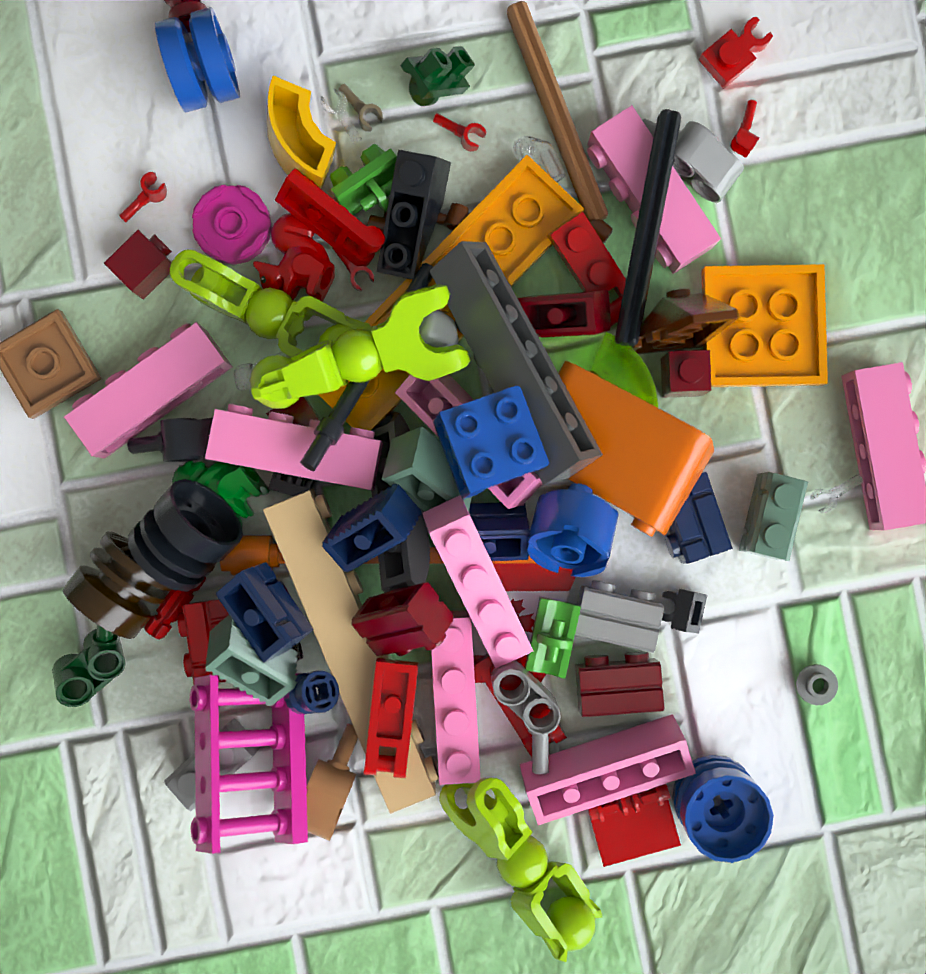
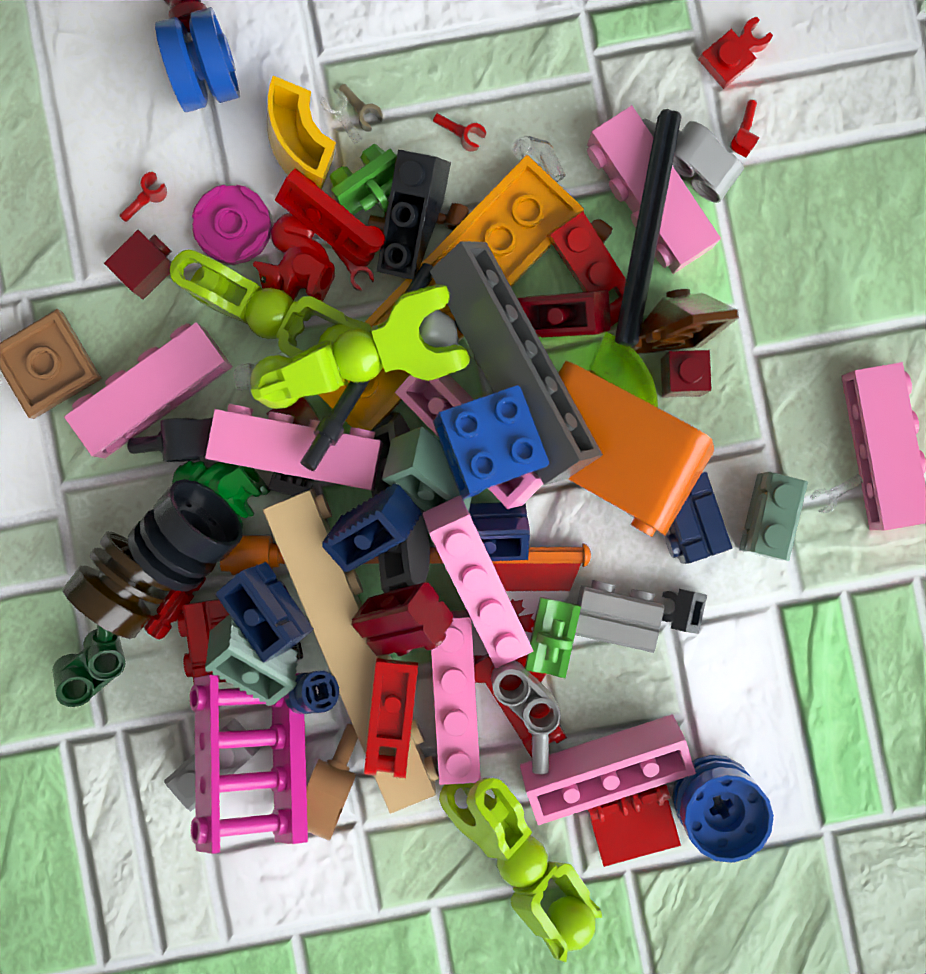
(438, 74): dark green hips -> none
(556, 111): medium nougat axle -> none
(572, 531): blue brick -> none
(619, 686): dark red brick -> none
(778, 328): light orange plate -> none
(808, 676): light grey plate -> none

